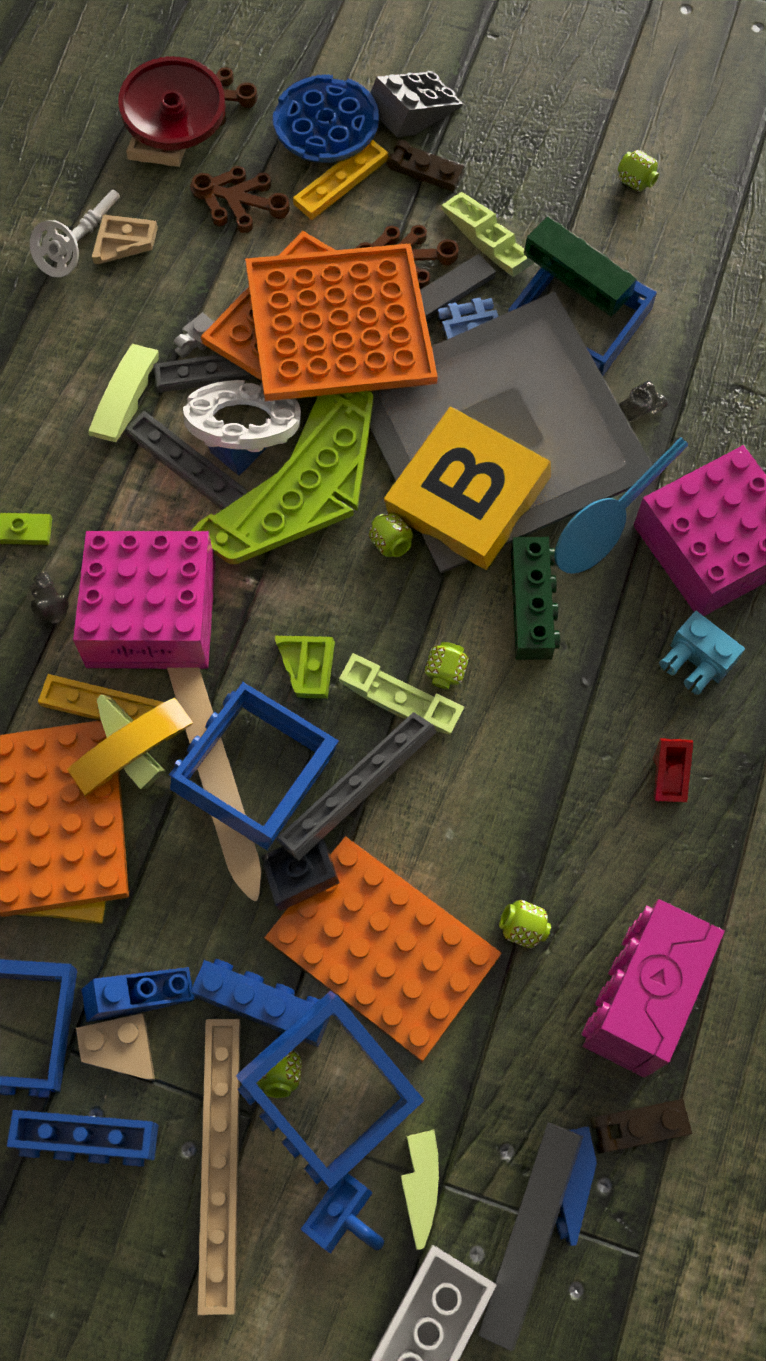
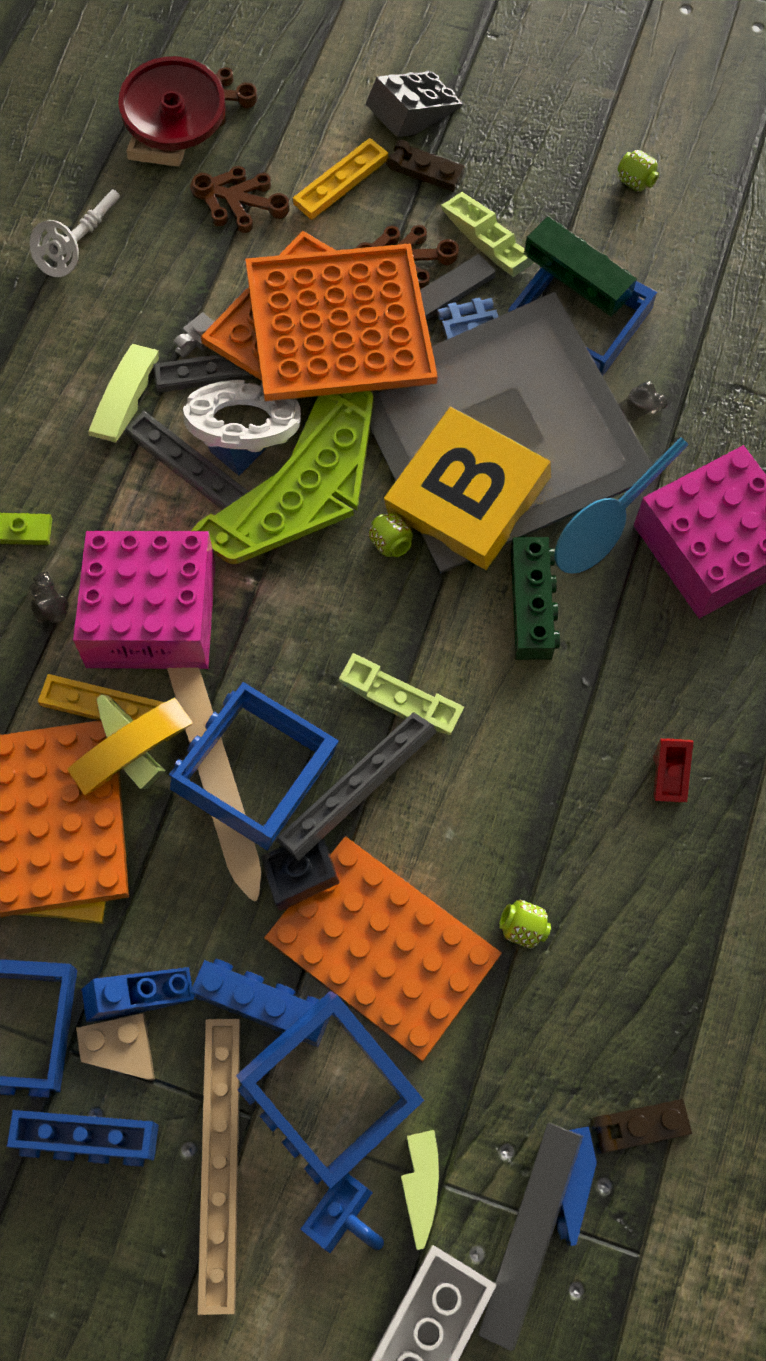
(123, 237): tan wing -> none
(283, 1077): lime head -> none
(307, 663): lime wing -> none
(326, 119): blue brick -> none
(446, 665): lime head -> none
(651, 988): dark pink piece -> none
(706, 648): medium azure brick -> none

